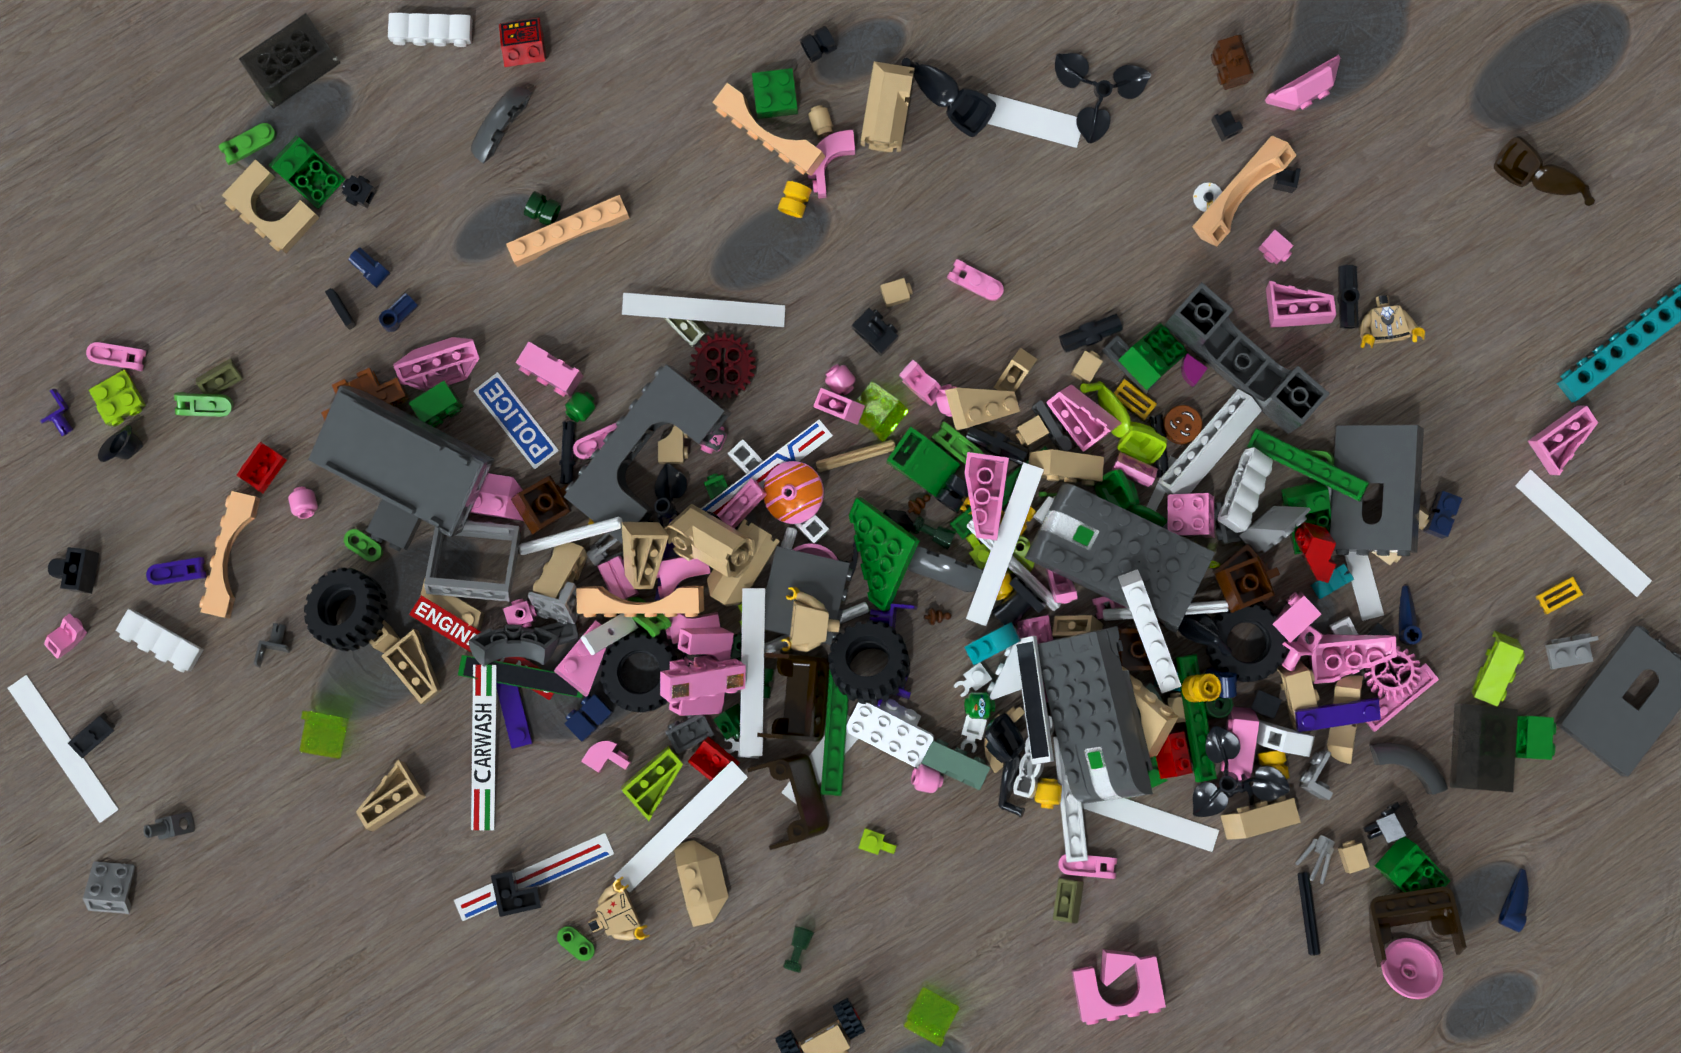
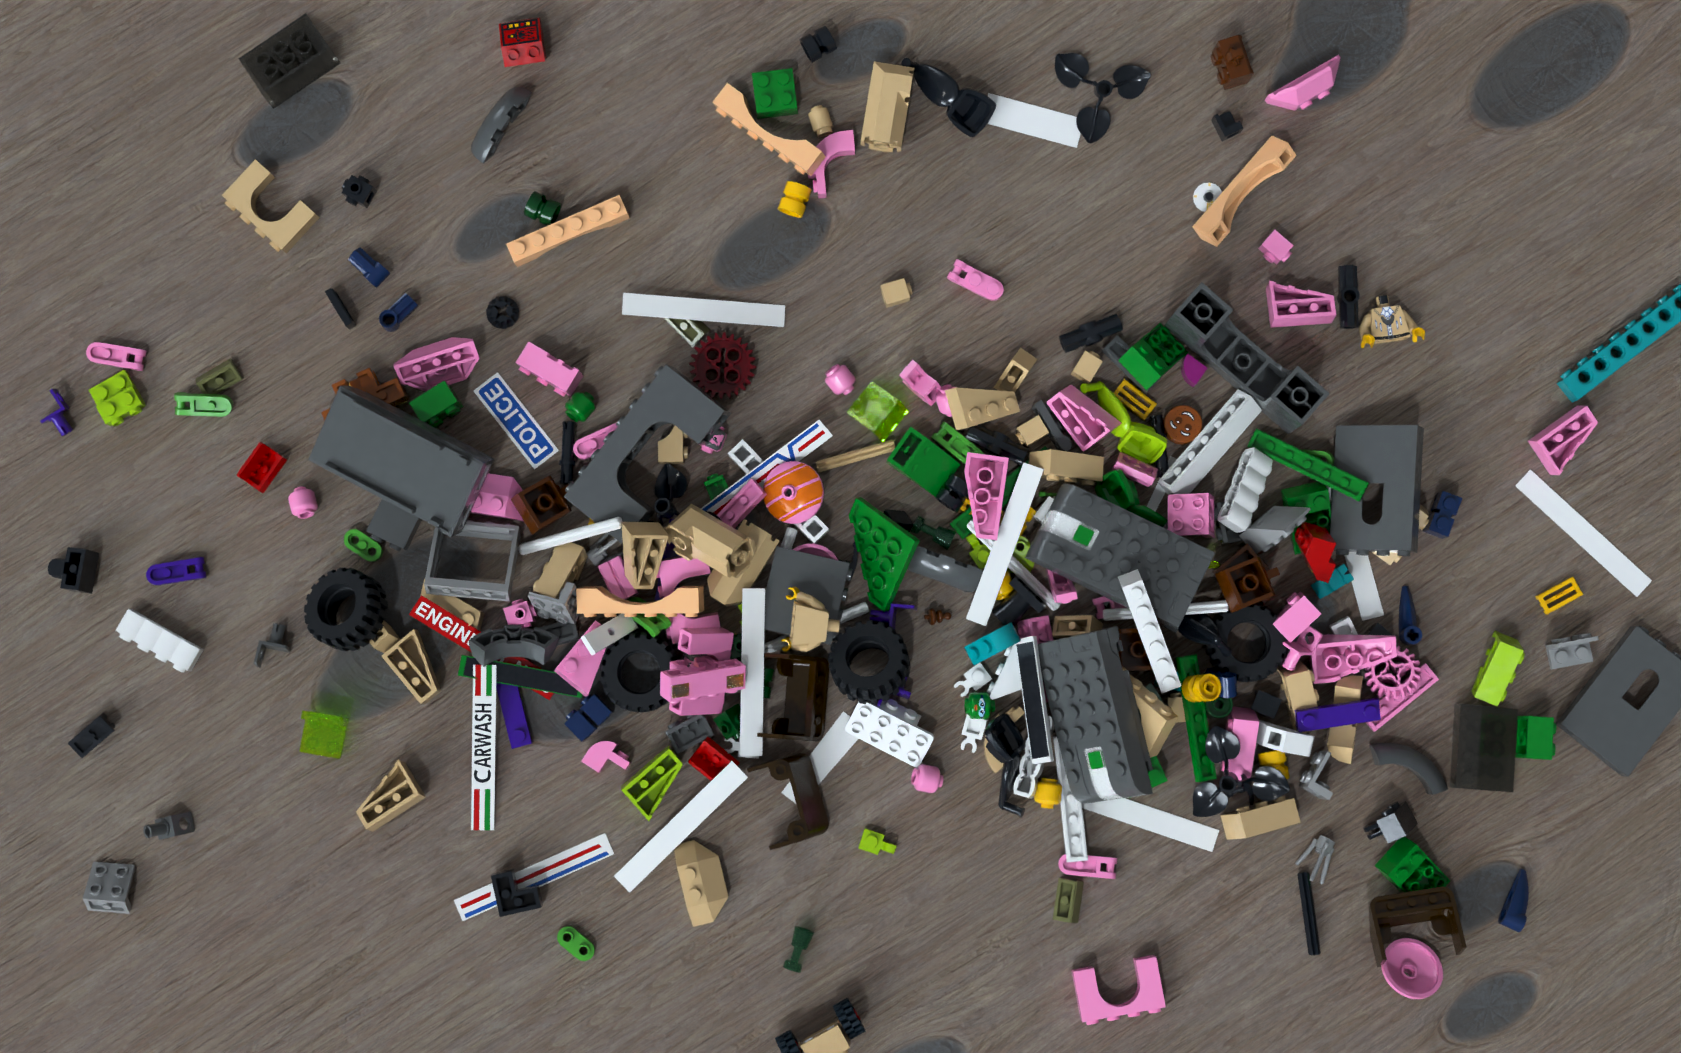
(57, 742): white sticker -> none
(65, 637): bright pink brick -> none
(120, 445): black piece -> none
(239, 513): light nougat arch -> none
(248, 142): bright green plate -> none
(306, 171): green slope -> none
(430, 28): white brick -> none
(503, 321): none -> black gear
(617, 914): tan torso -> none
(834, 740): green tile -> none
(839, 406): bright pink brick -> none
(875, 331): black brick -> none
(917, 504): reddish brown hair -> none
(931, 1016): clear neon green bracket -> none
(956, 764): sand green wedge -> none
(1115, 964): bright pink slope -> none
(1175, 756): red piece -> none
(1287, 180): black panel -> none
(1353, 856): tan brick -> none
(1521, 164): dark brown piece -> none

